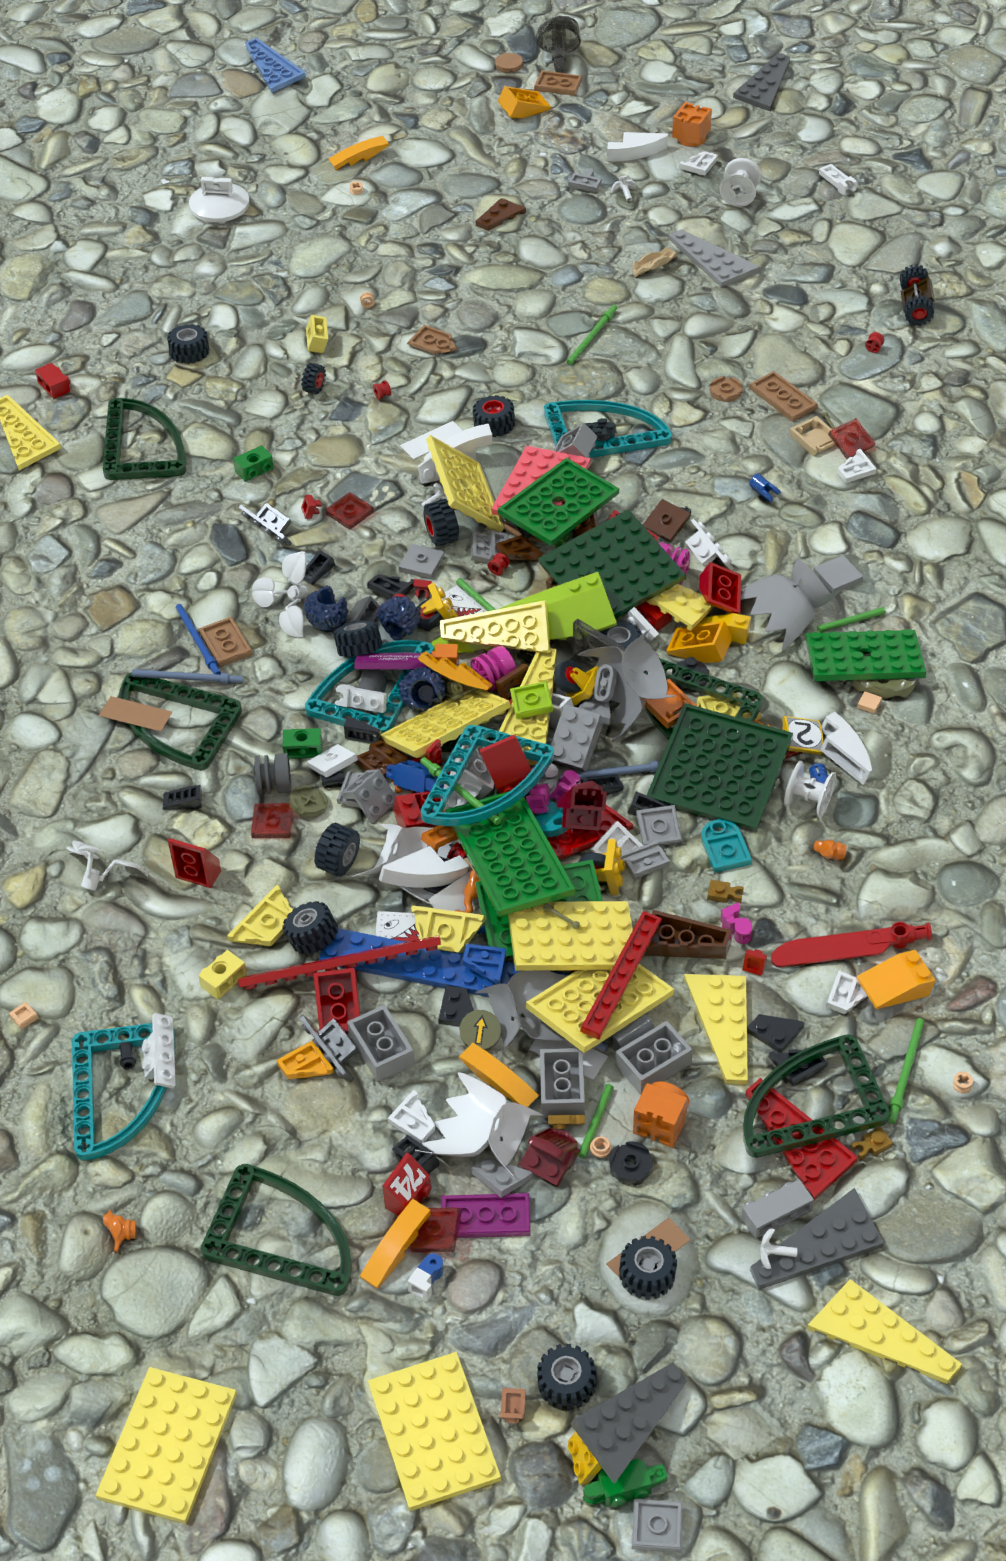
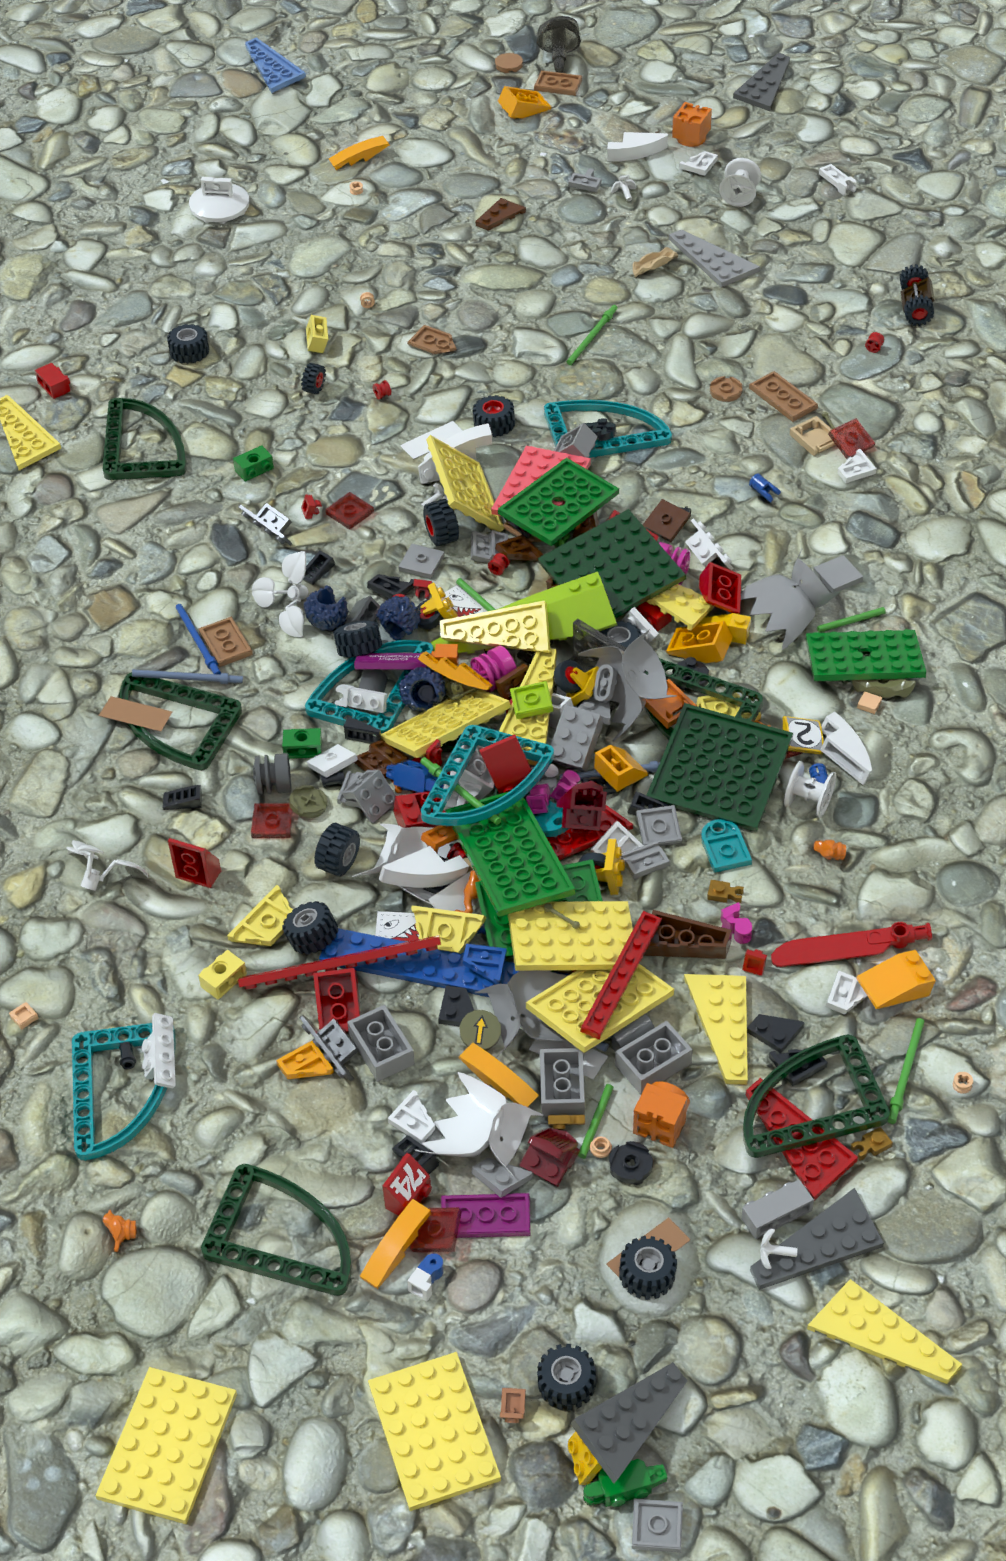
(618, 767): none -> light orange slope

